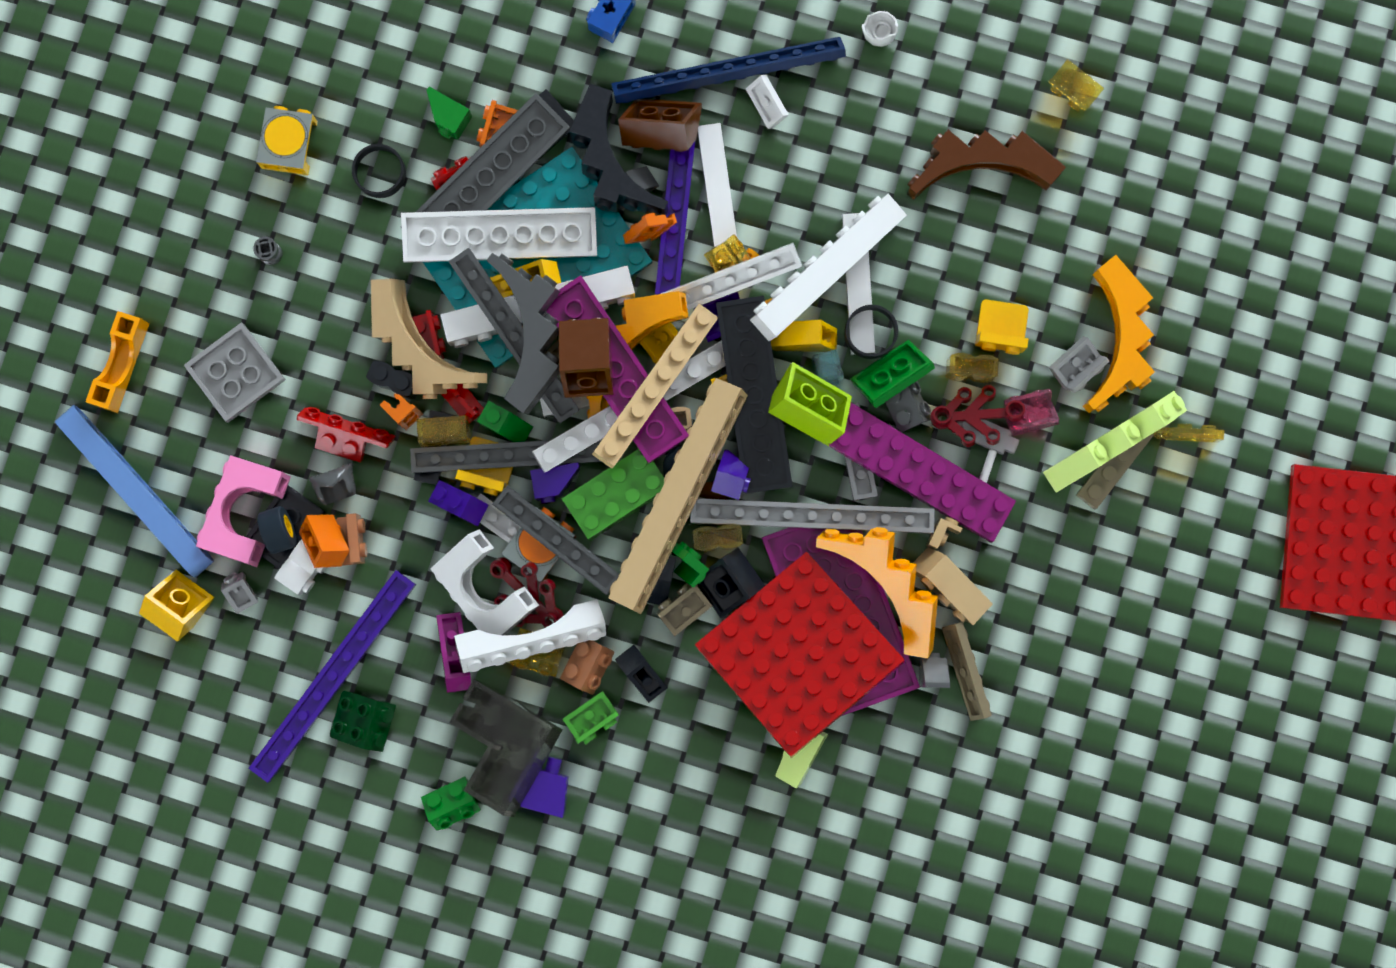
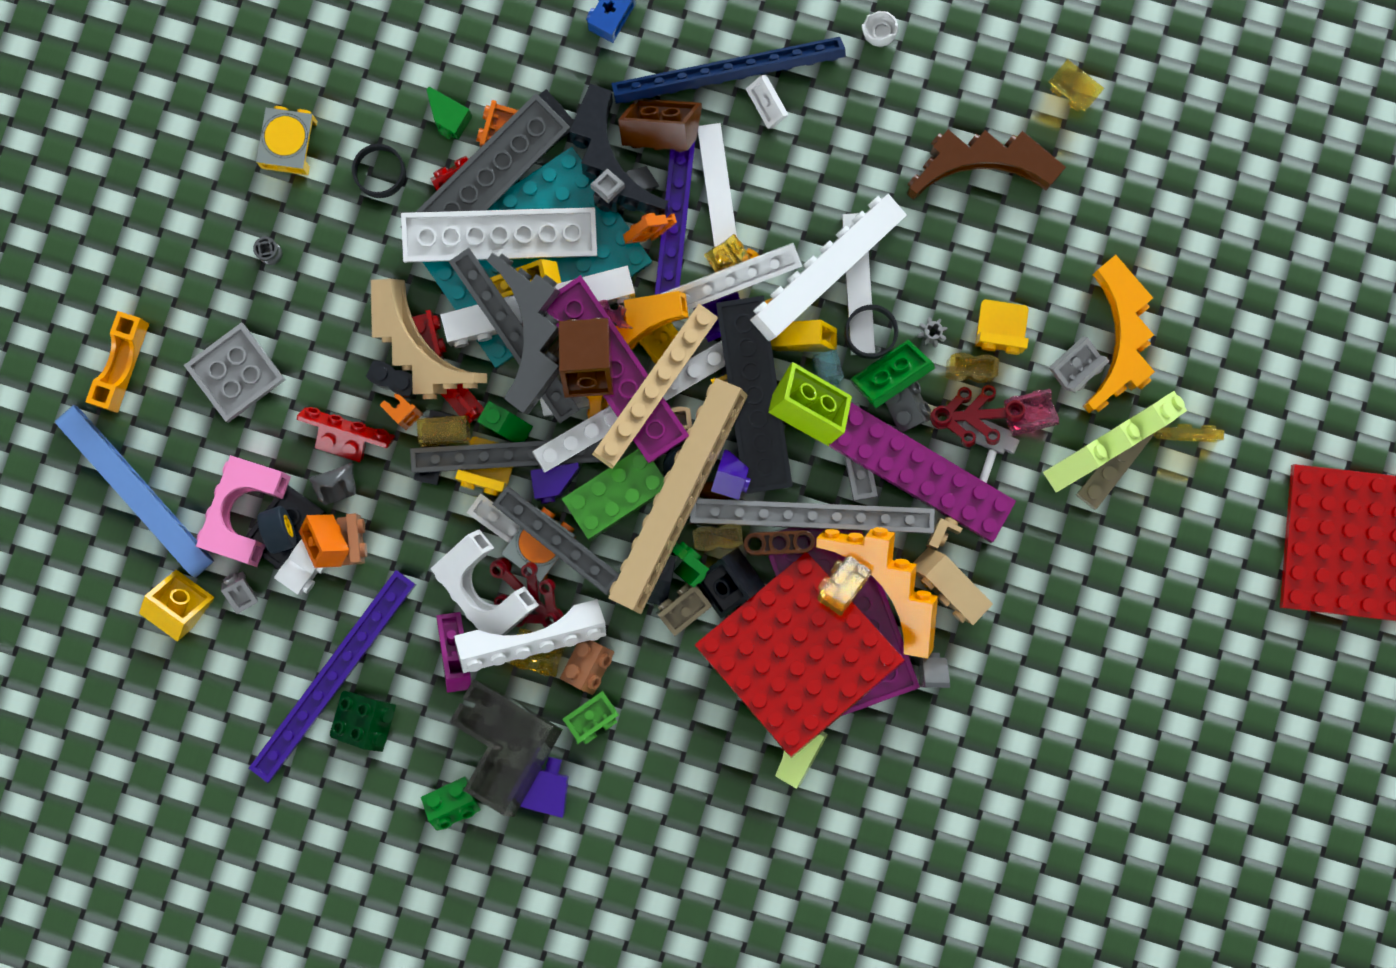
(458, 503): dark purple brick -> none
(607, 185): none -> light grey tile
(615, 315): none -> clear pink piece
(641, 673): black slope -> none
(790, 539): none -> reddish brown beam
(844, 584): none -> clear yellow brick
(926, 330): none -> light grey gear
(966, 671): dark tan plate -> none

